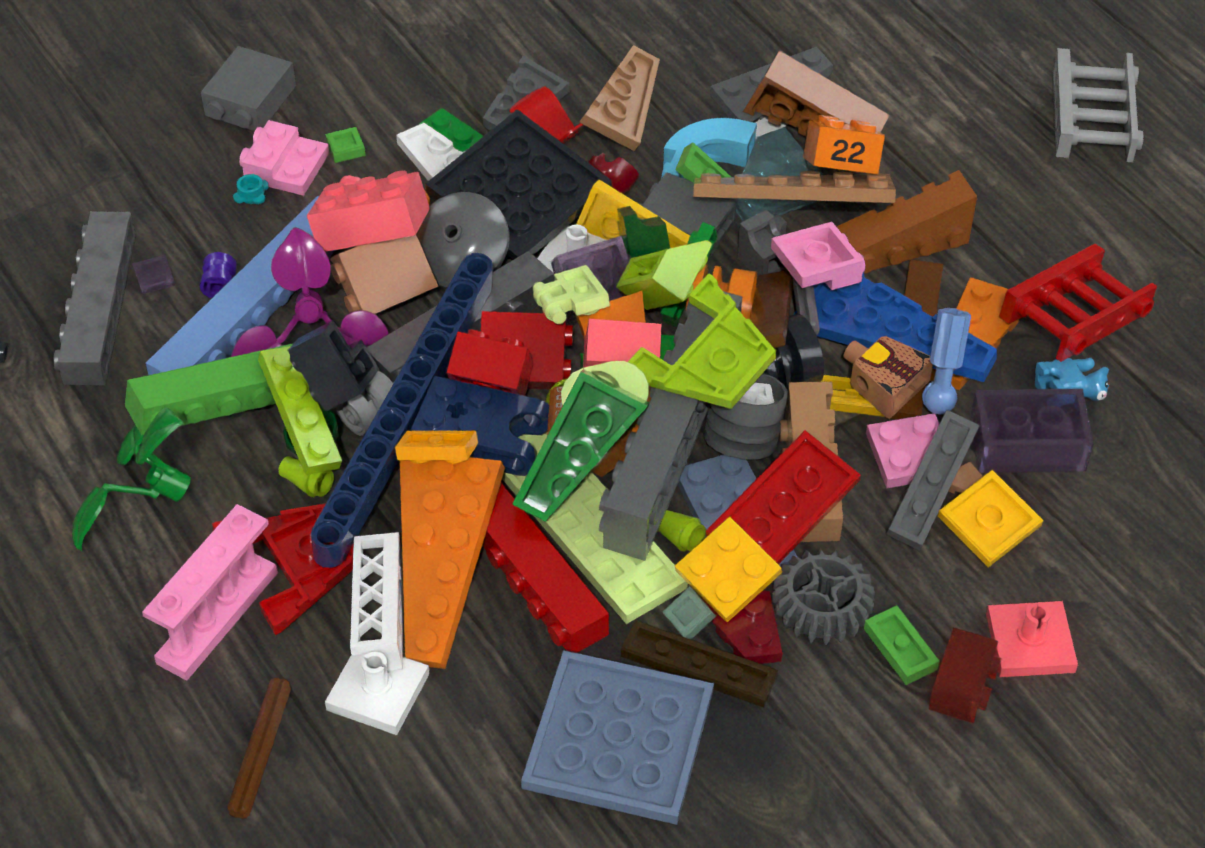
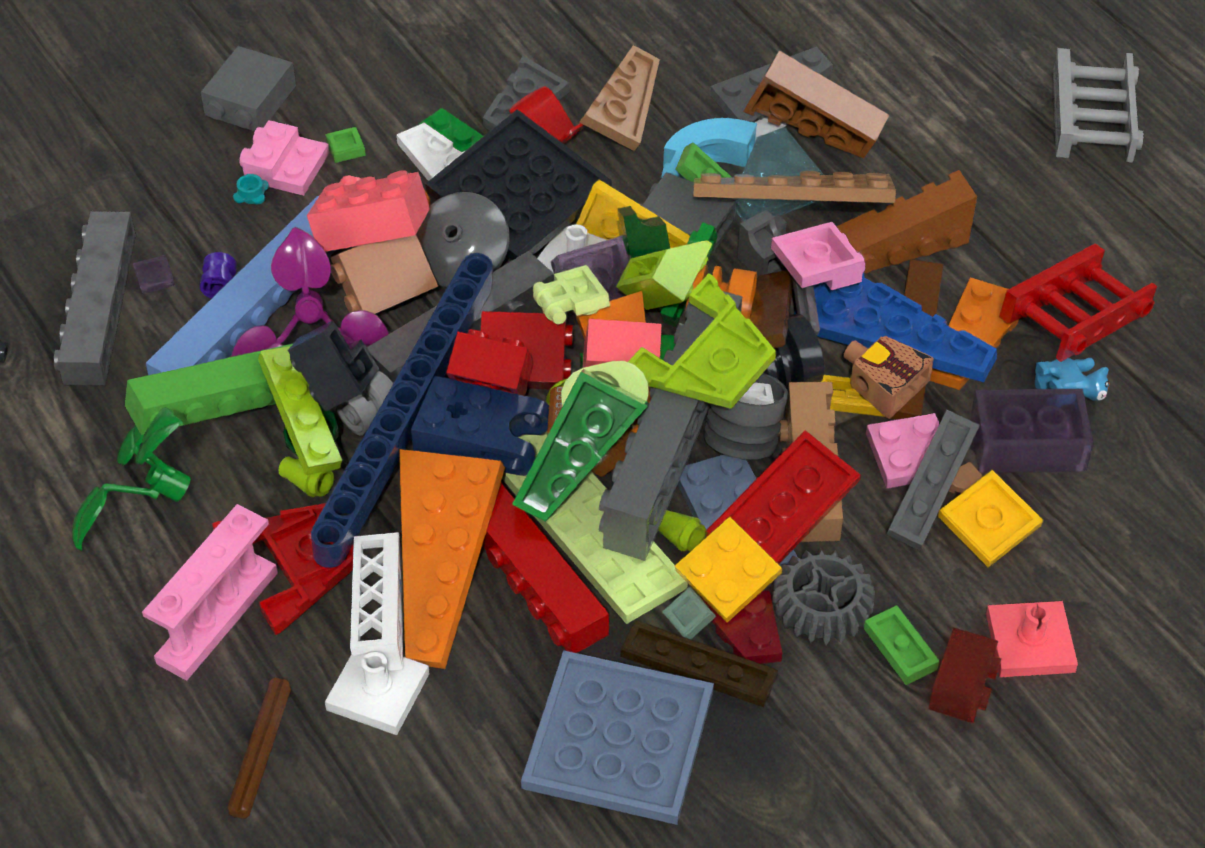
(436, 445): light orange plate -> none
(619, 171): dark red hair -> none
(843, 145): orange brick -> none
(946, 356): medium blue piece -> none

